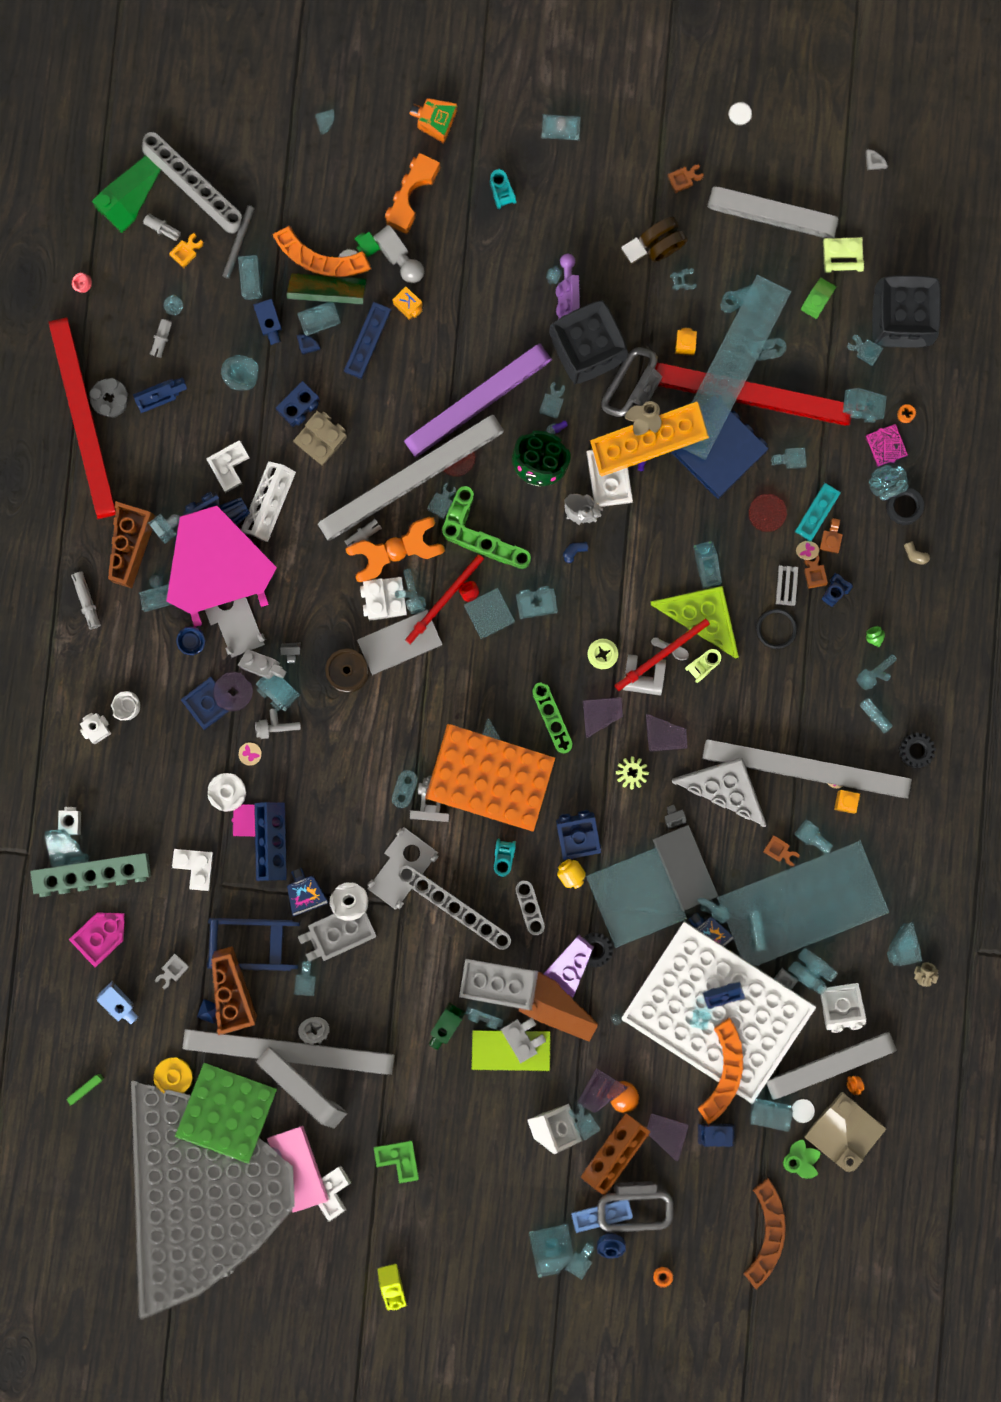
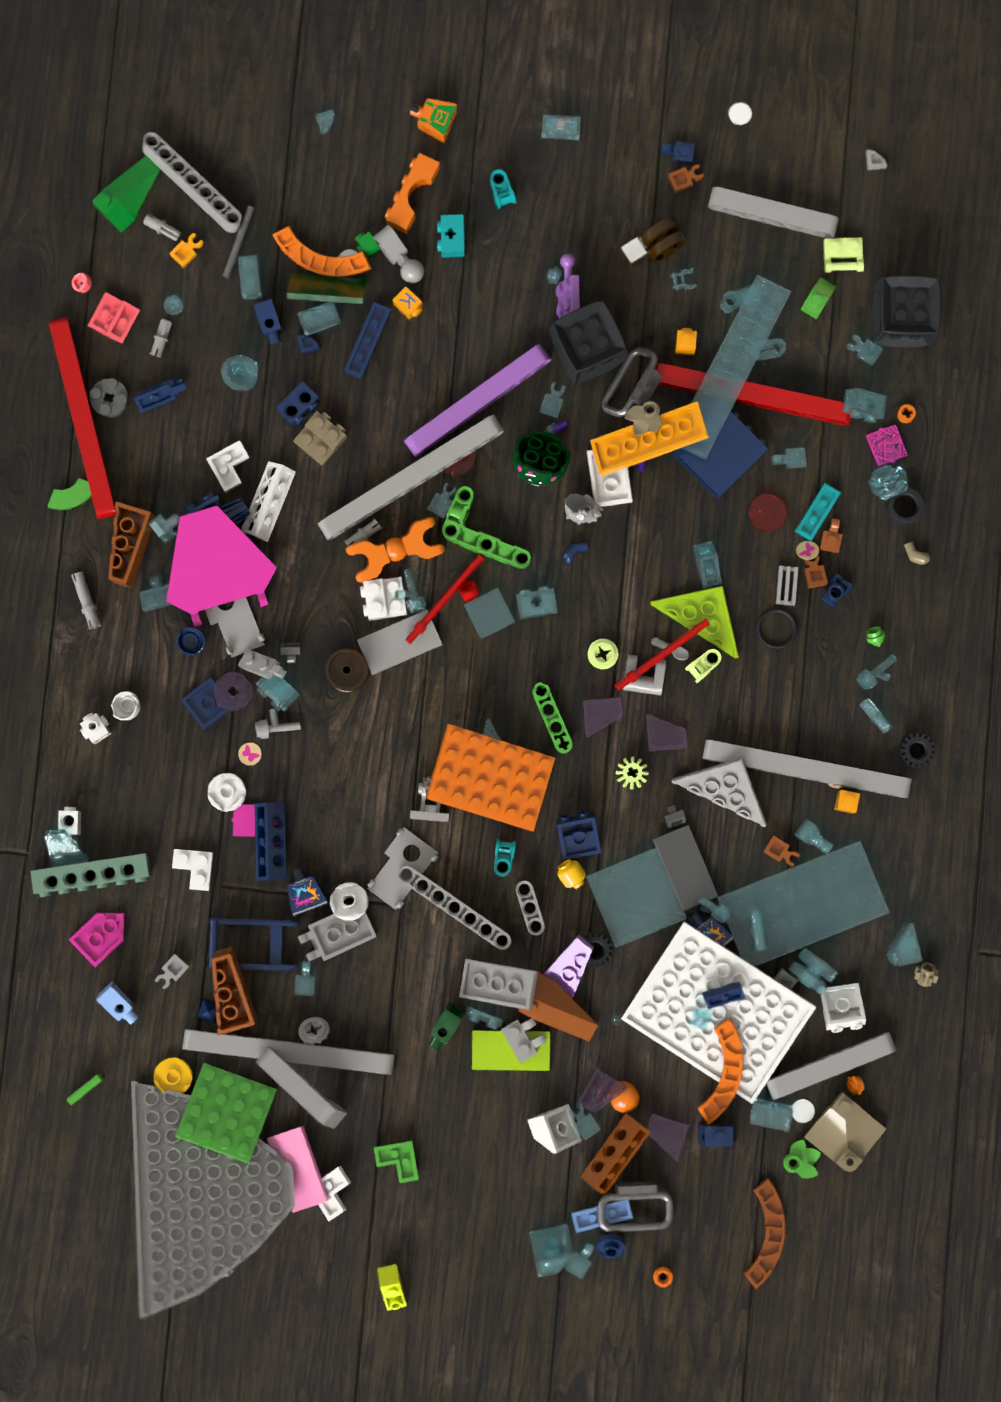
(70, 497): none -> bright green tile
(113, 317): none -> coral slope
(404, 789): clear light blue plate -> none
(455, 225): none -> teal brick
(681, 151): none -> dark blue plate

